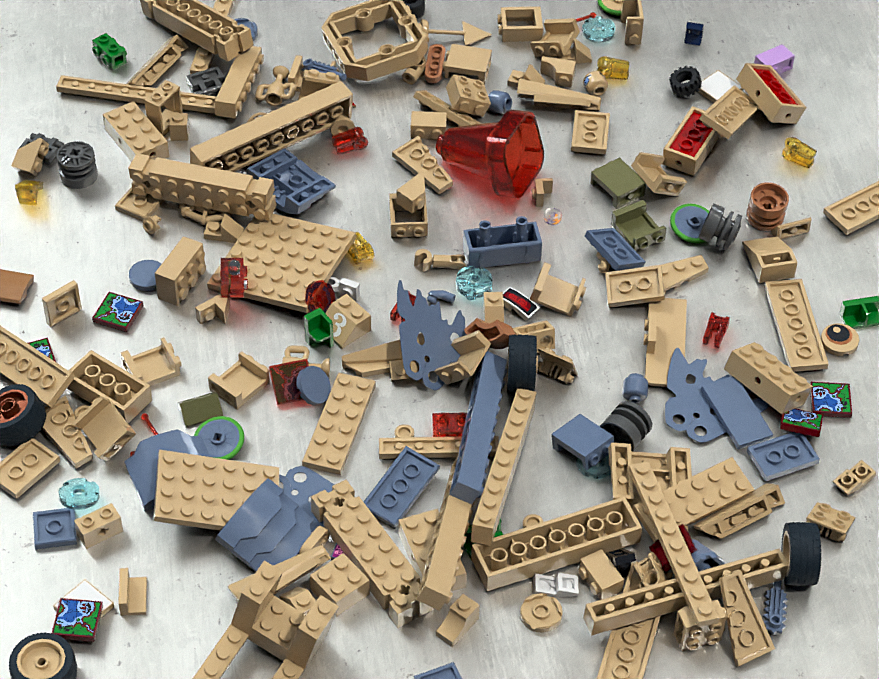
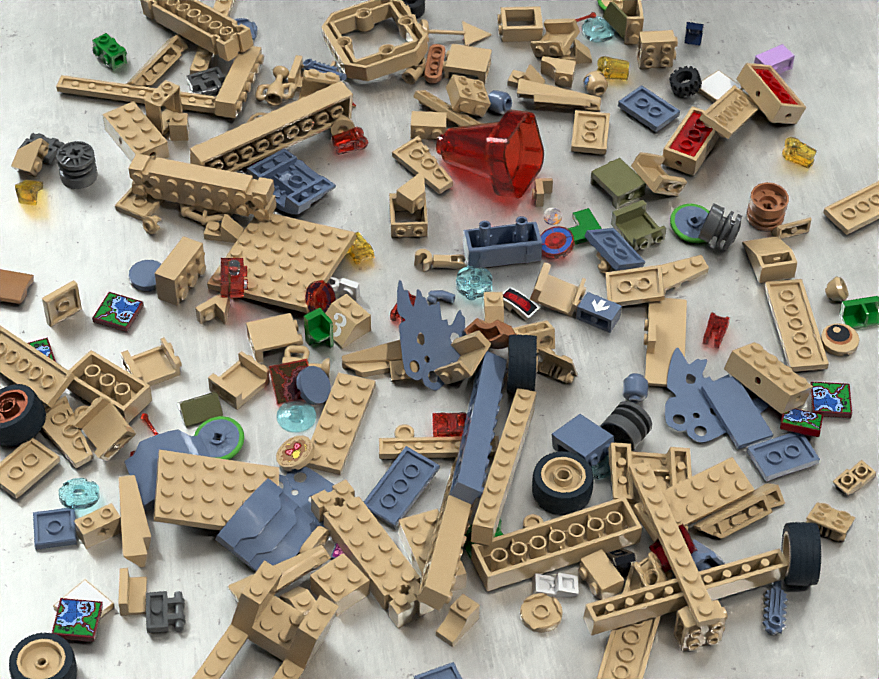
(134, 525): none -> tan wedge
(157, 611): none -> dark grey plate
(272, 334): none -> tan panel
(295, 453): none -> tile
(297, 421): none -> clear light blue dish
(557, 242): none -> tile
(562, 483): none -> black wheel
(585, 221): none -> green tile
(598, 312): none -> sand blue brick
(616, 18): none -> olive panel
(648, 108): none -> sand blue plate
(656, 49): none -> tan brick
(745, 625): tan wing -> none
(837, 289): none -> tan cone

